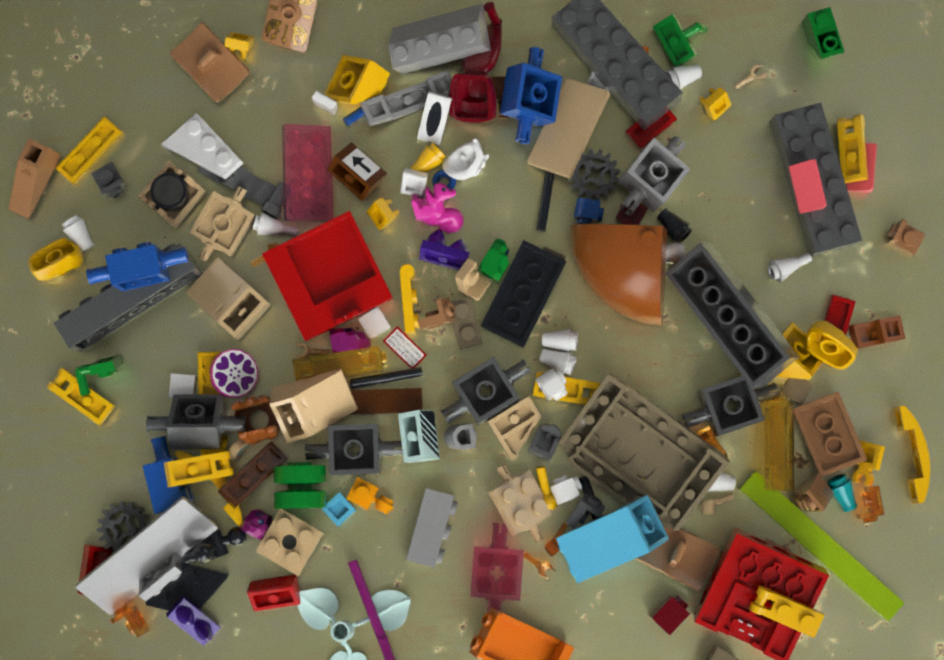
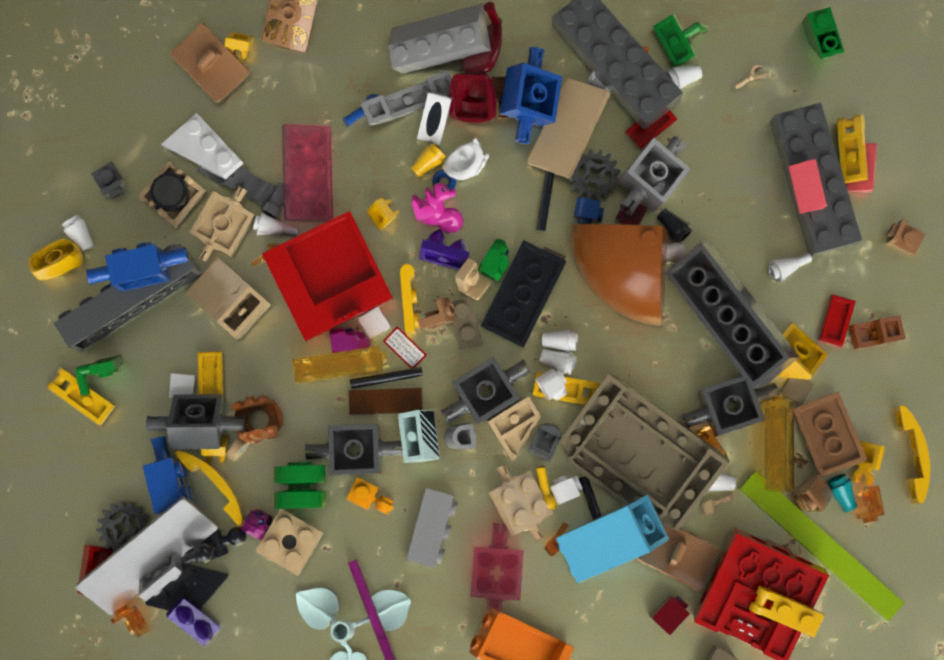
(31, 177): medium nougat slope -> none
(89, 150): yellow tile -> none
(197, 469): yellow plate -> none
(233, 373): tile -> none
(252, 475): reddish brown tile -> none
(274, 593): red slope -> none
(311, 351): tan hand -> none
(311, 404): tan slope -> none
(325, 102): white tile -> none
(339, 509): medium azure tile -> none
(356, 80): yellow slope -> none
(357, 171): reddish brown brick -> none
(414, 182): white tile -> none
(542, 567): clear orange hand -> none
(587, 505): dark grey bracket -> none
(716, 103): yellow tile -> none
(830, 345): yellow piece -> none

